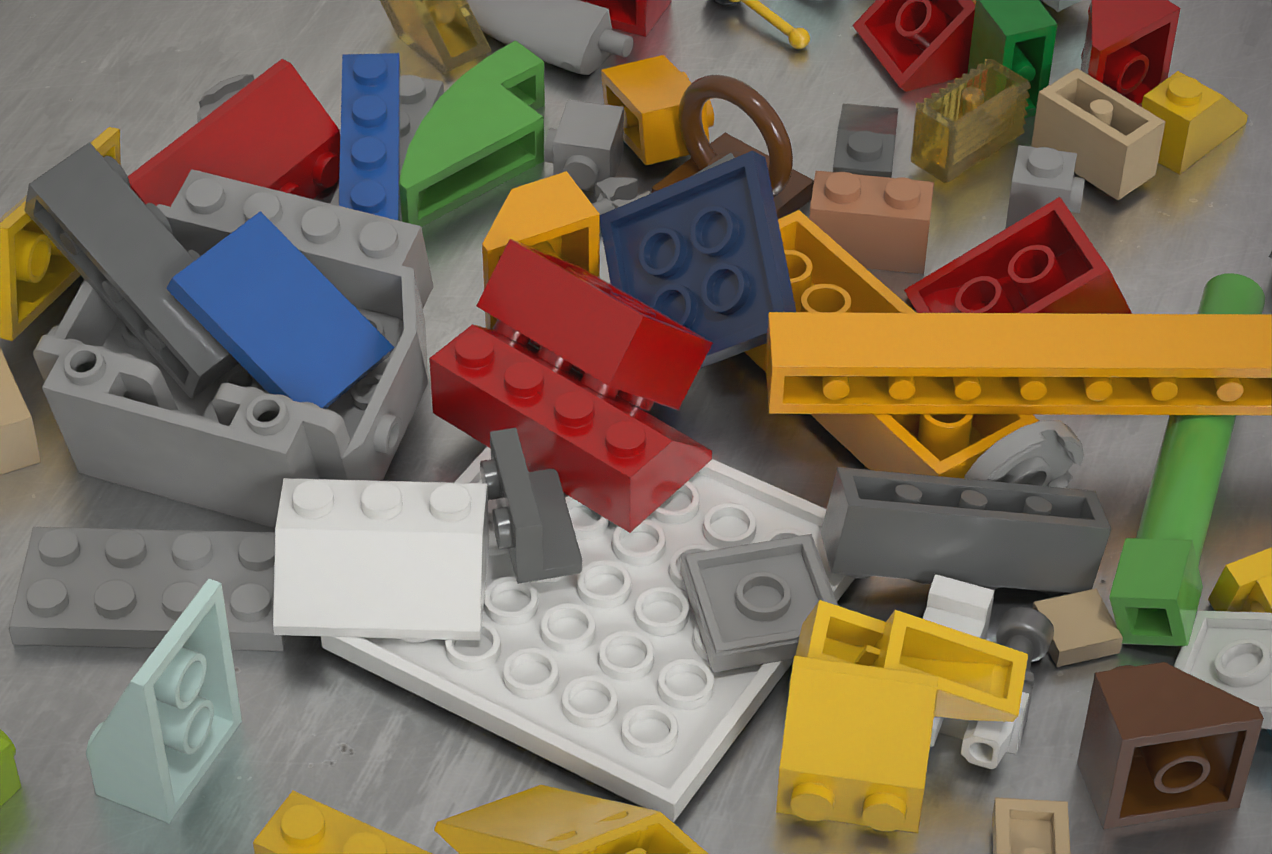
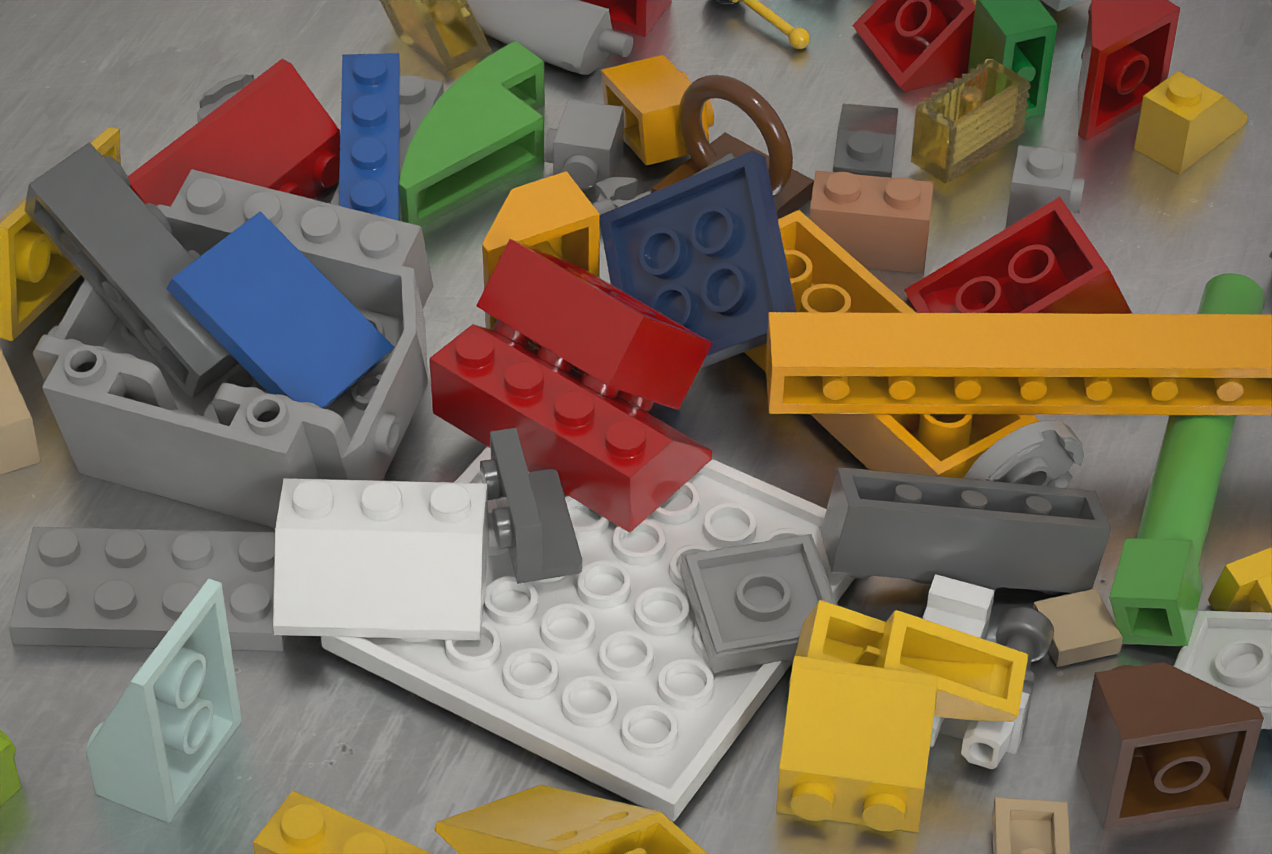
(1111, 134): tan brick -> none

